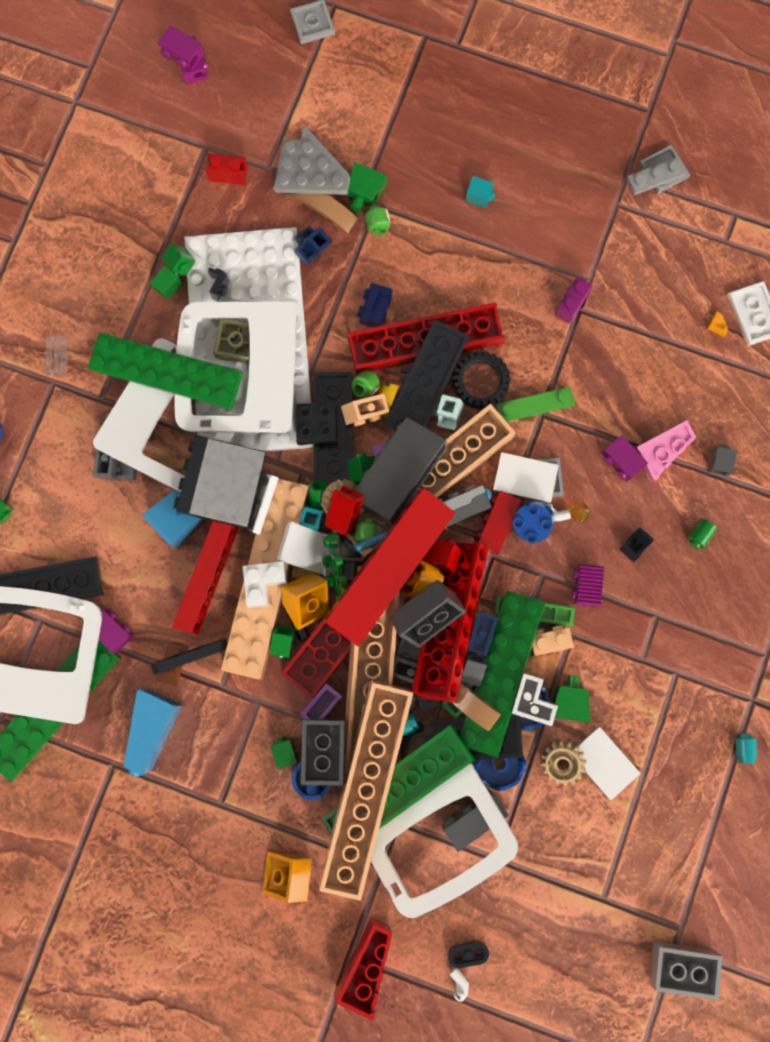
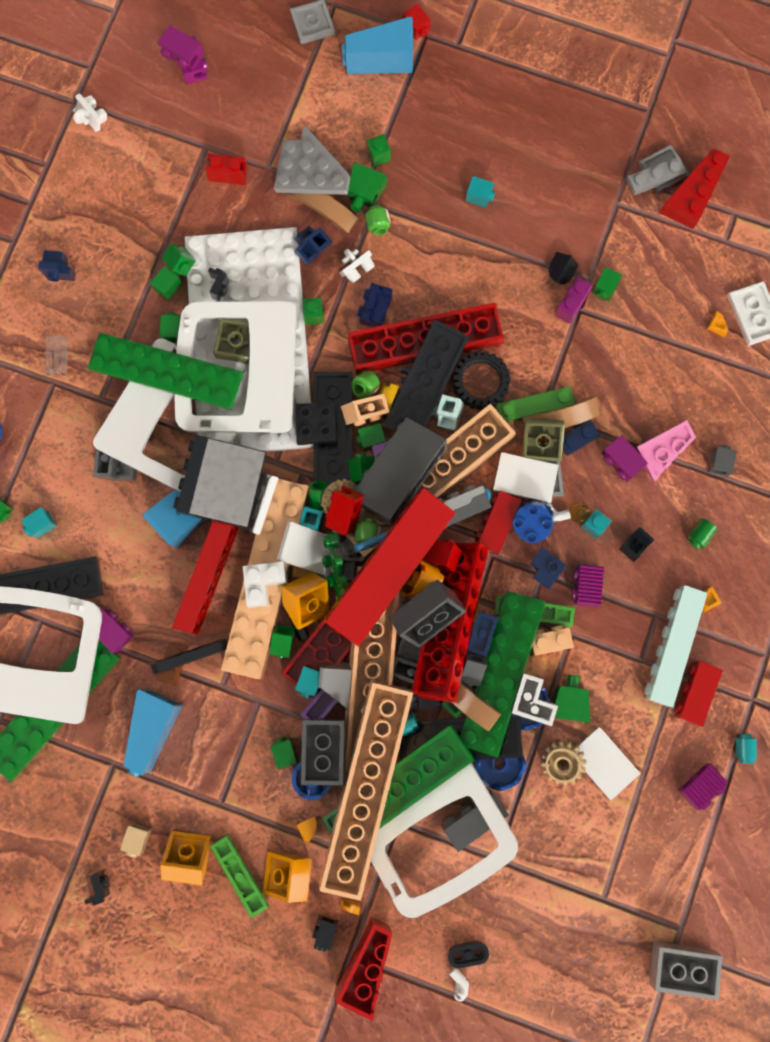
(38, 523): none -> teal brick
(55, 266): none -> dark blue brick
(86, 114): none -> white hips
(100, 885): none -> black bracket
(135, 840): none -> tan brick
(170, 327): none -> green brick
(185, 858): none -> light orange slope
(239, 876): none -> bright green plate
(308, 682): none -> teal brick
(308, 828): none -> light orange tile
(313, 311): none -> green brick
(324, 933): none -> black brick
(336, 682): none -> light grey slope
(350, 271): none -> white hips
(350, 906): none -> light orange tile
(370, 436): none -> green brick
(378, 150): none -> green brick
(380, 49): none -> dark azure slope
(421, 21): none -> red brick
(547, 568): none -> dark blue brick
(552, 448): none -> olive brick
(562, 268): none -> black brick
(572, 414): none -> medium nougat slope
(580, 437): none -> dark blue plate
(596, 524): none -> teal brick
(607, 284): none -> green brick
(675, 646): none -> light aqua brick
(694, 193): none -> red wedge
(698, 693): none -> red brick
(703, 787): none -> magenta brick
(712, 599): none -> light orange tile

